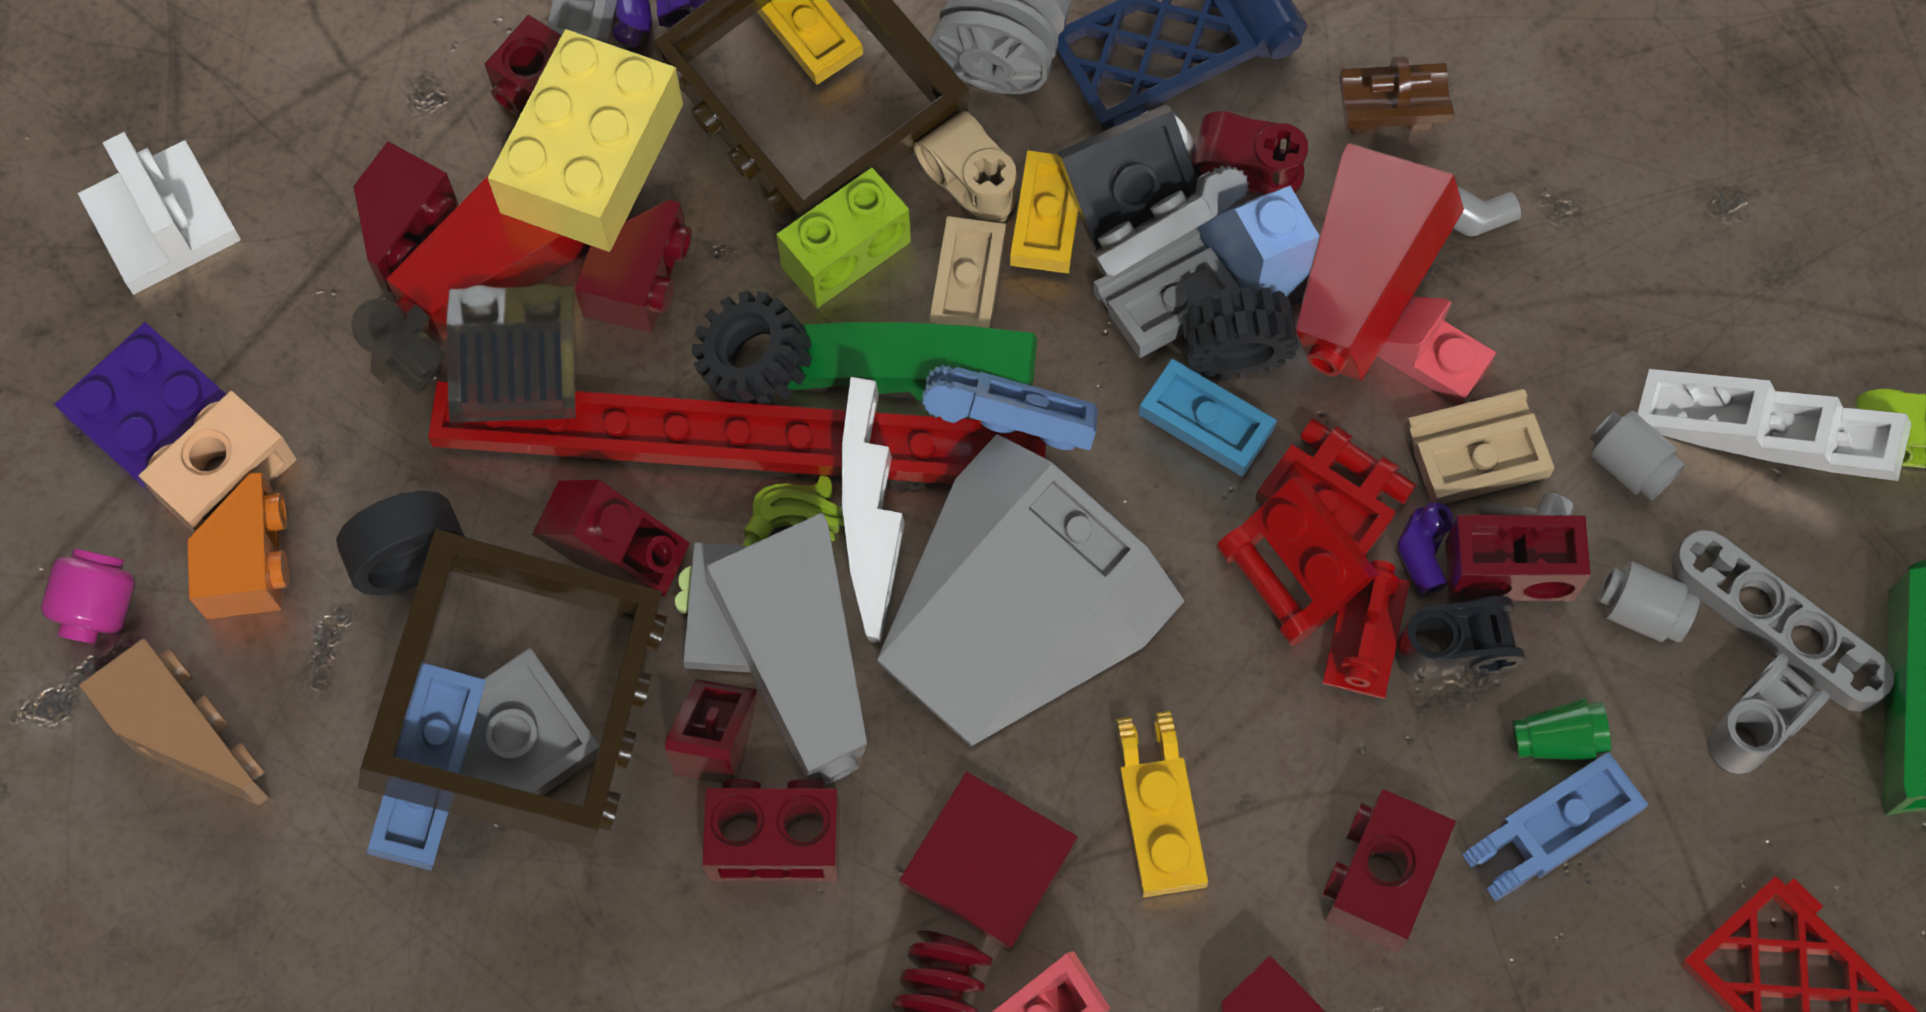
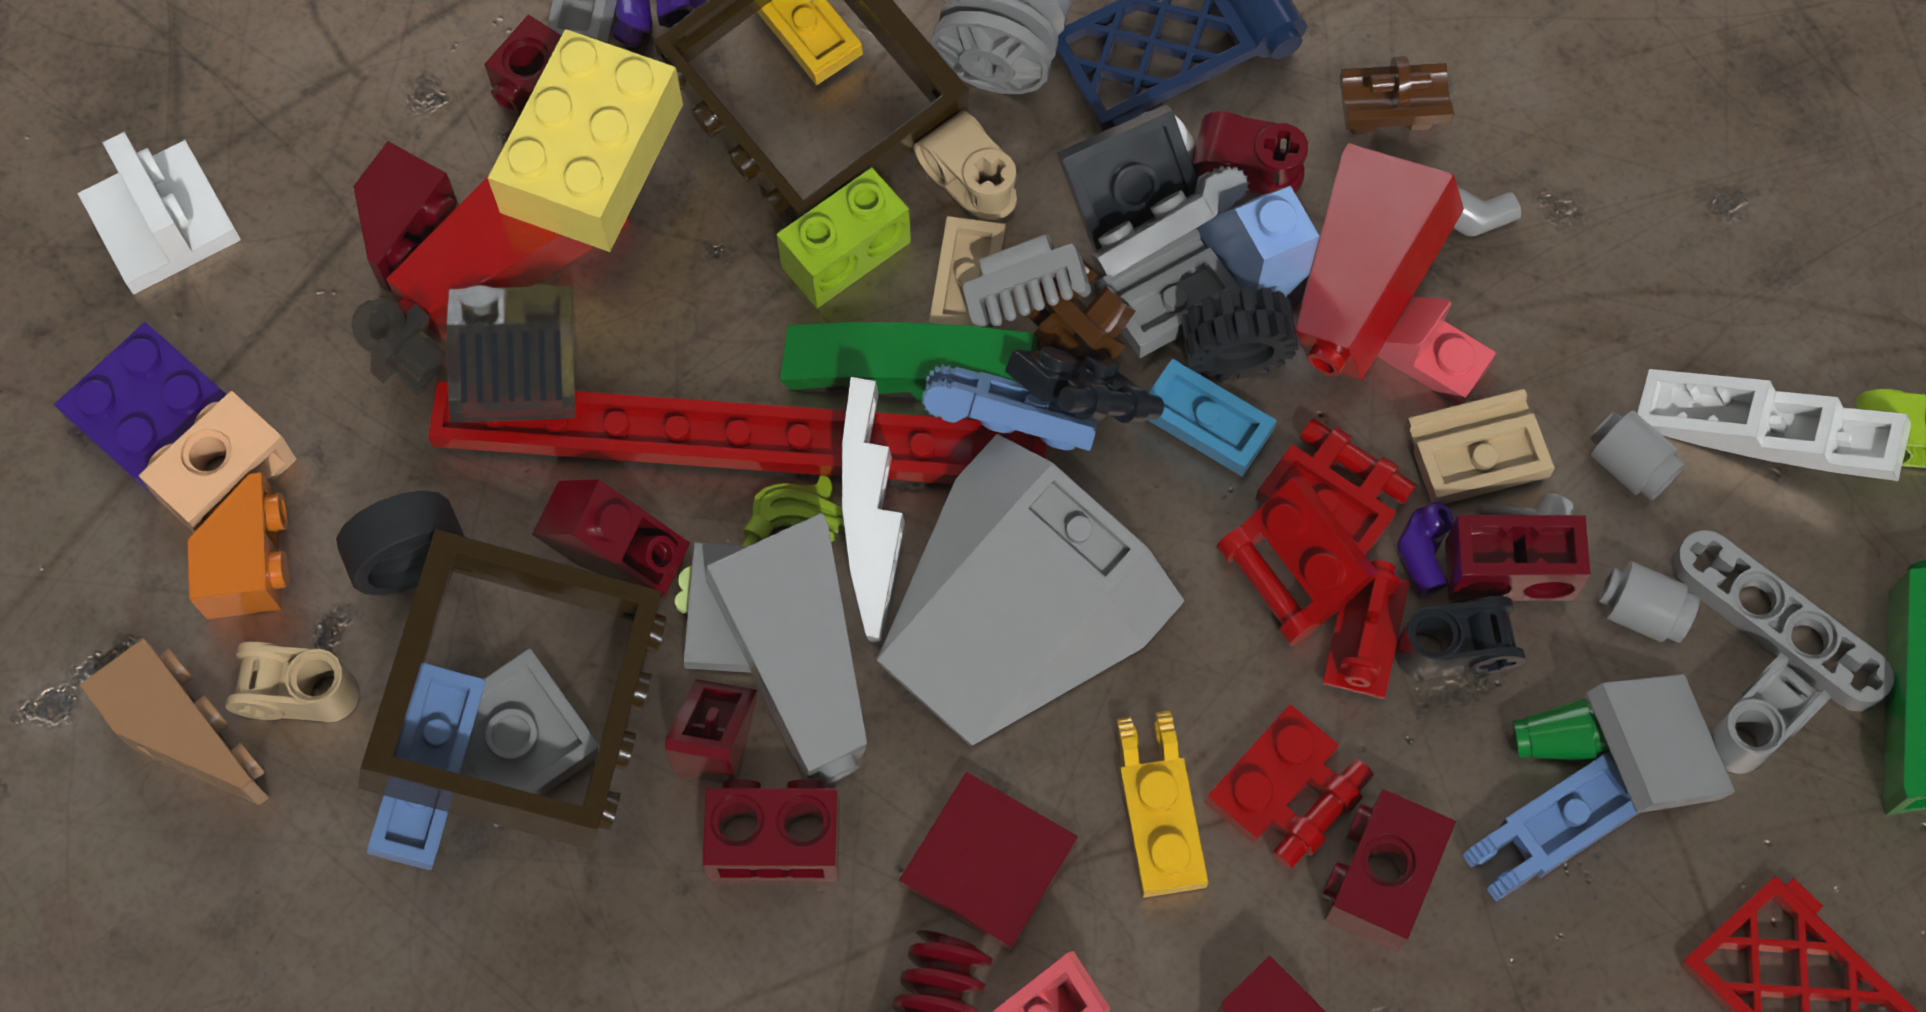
(87, 595): dark pink head -> none
(280, 681): none -> tan piece
(634, 277): dark red slope -> none
(737, 326): black tyre -> none
(1023, 268): none -> light grey piece
(1044, 216): yellow plate -> none
(1083, 385): none -> black plate
(1095, 324): none -> reddish brown hips
(1275, 773): none -> red plate
(1660, 742): none -> light grey tile

